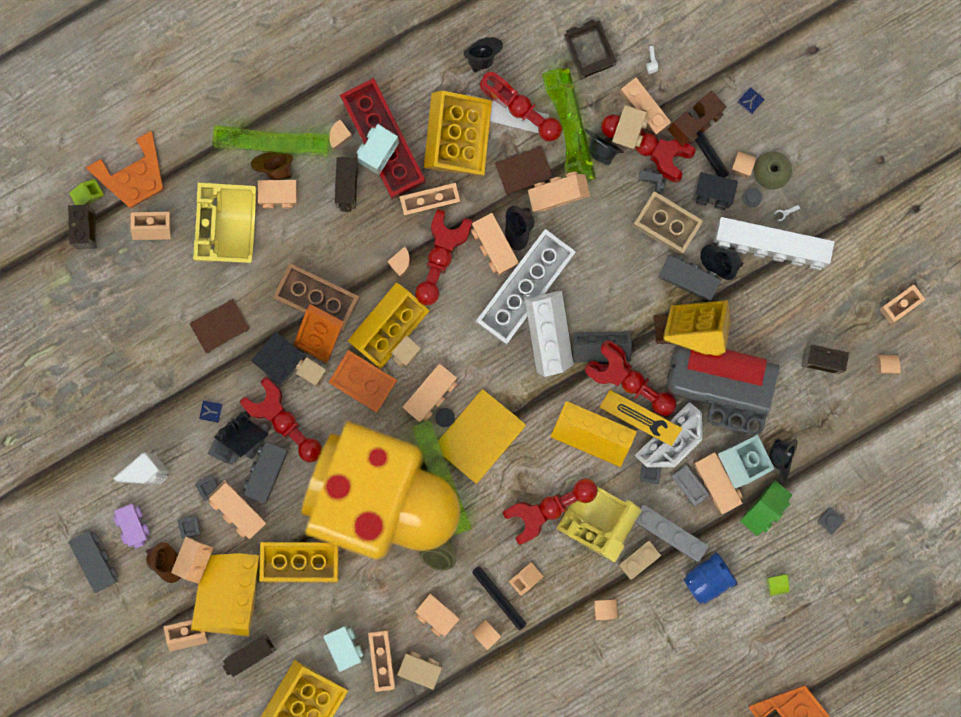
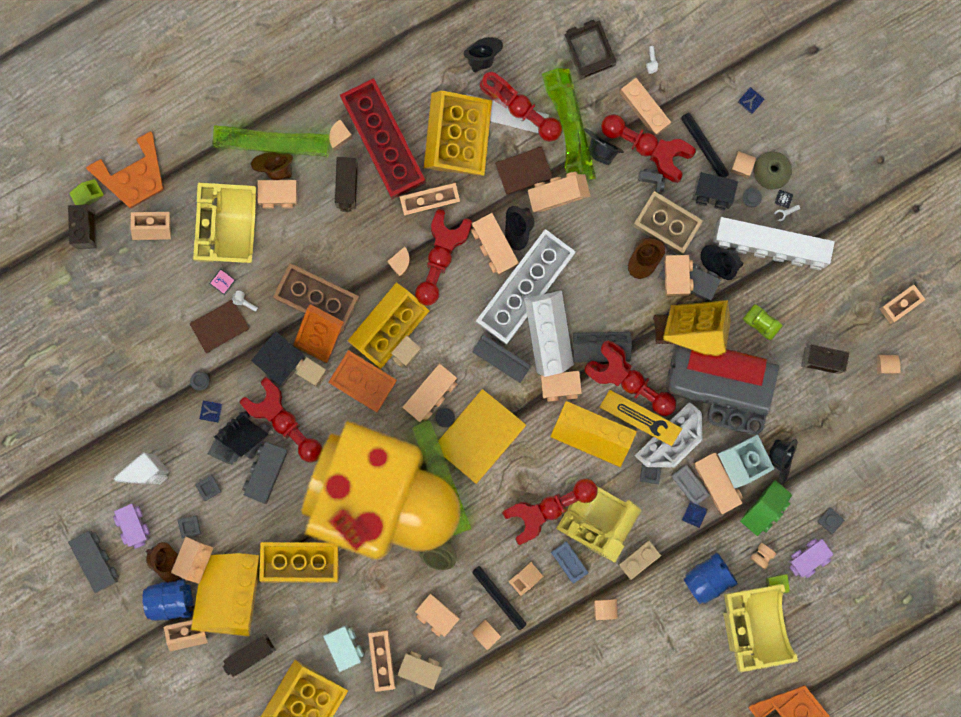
(168, 600): none -> blue piece
(199, 381): none -> dark grey plate
(222, 282): none -> bright pink tile
(236, 510): light nougat brick -> none
(238, 299): none -> white hand
(337, 517): none -> red slope
(378, 149): light aqua brick -> none
(501, 358): none -> dark grey panel
(561, 385): none -> light nougat brick
(569, 562): none -> sand blue plate
(630, 127): tan brick -> none
(645, 257): none -> reddish brown piece
(671, 533): light grey arch -> none
(678, 275): none -> light nougat brick
(686, 127): reddish brown arch -> none
(694, 514): none -> clear blue tile
(757, 628): none -> light yellow piece
(762, 322): none -> lime piece
(766, 552): none -> light nougat wheel
(783, 198): none -> black sticker
(804, 562): none -> lavender brick

